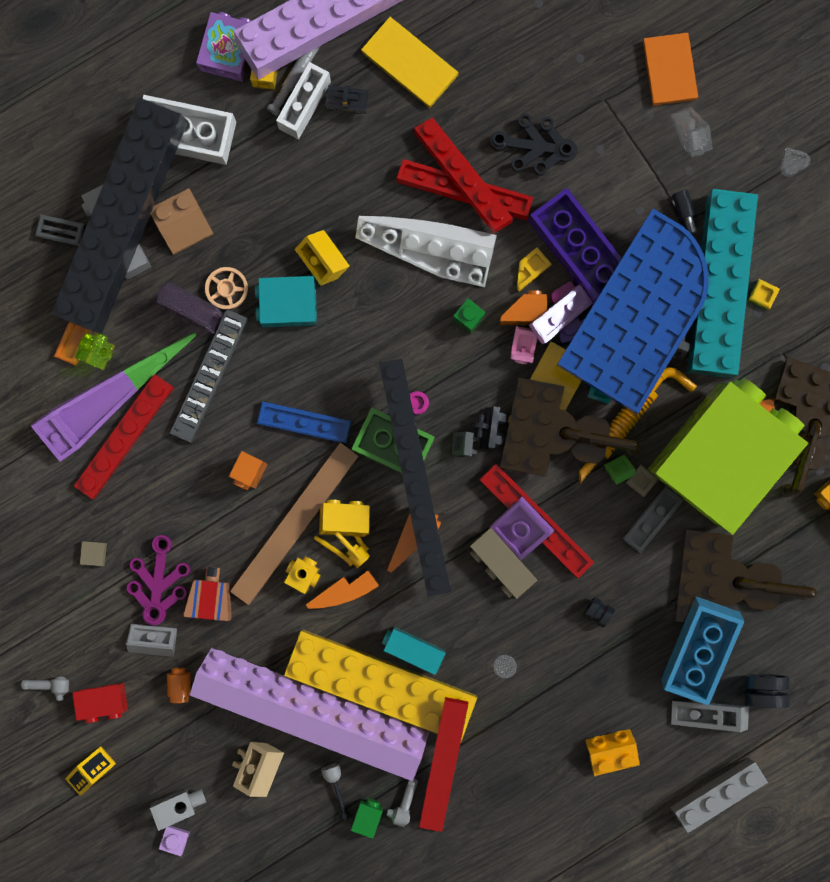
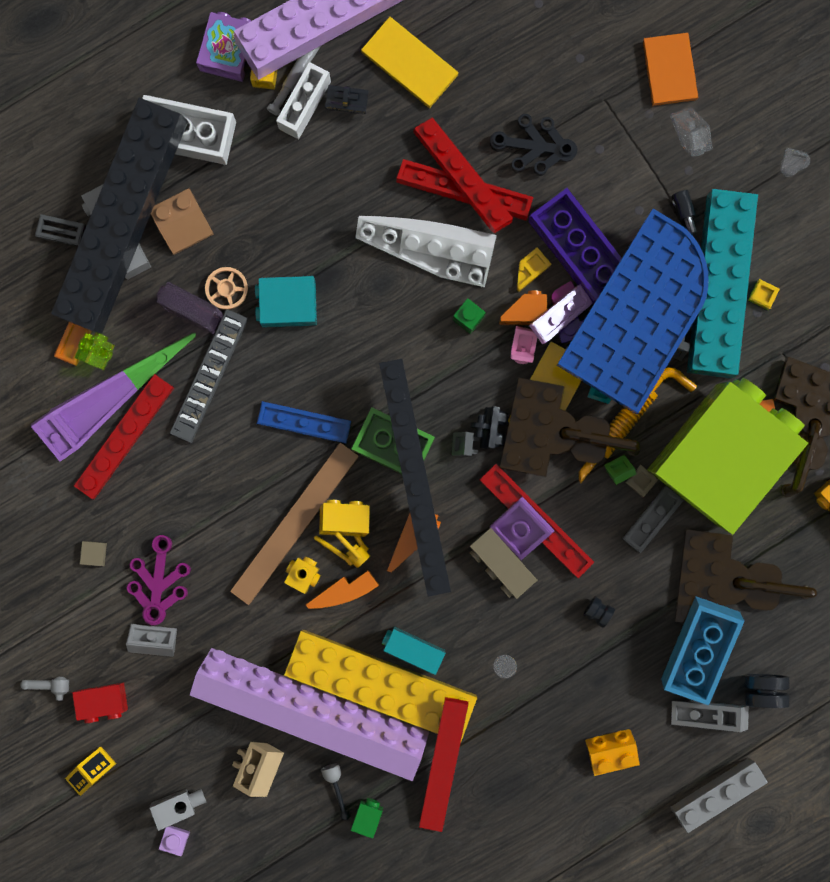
(178, 685): orange brick -> none
(209, 598): torso -> none
(247, 471): orange brick -> none
(322, 257): yellow brick -> none
(400, 815): light grey piece -> none
(419, 402): dark pink tile -> none

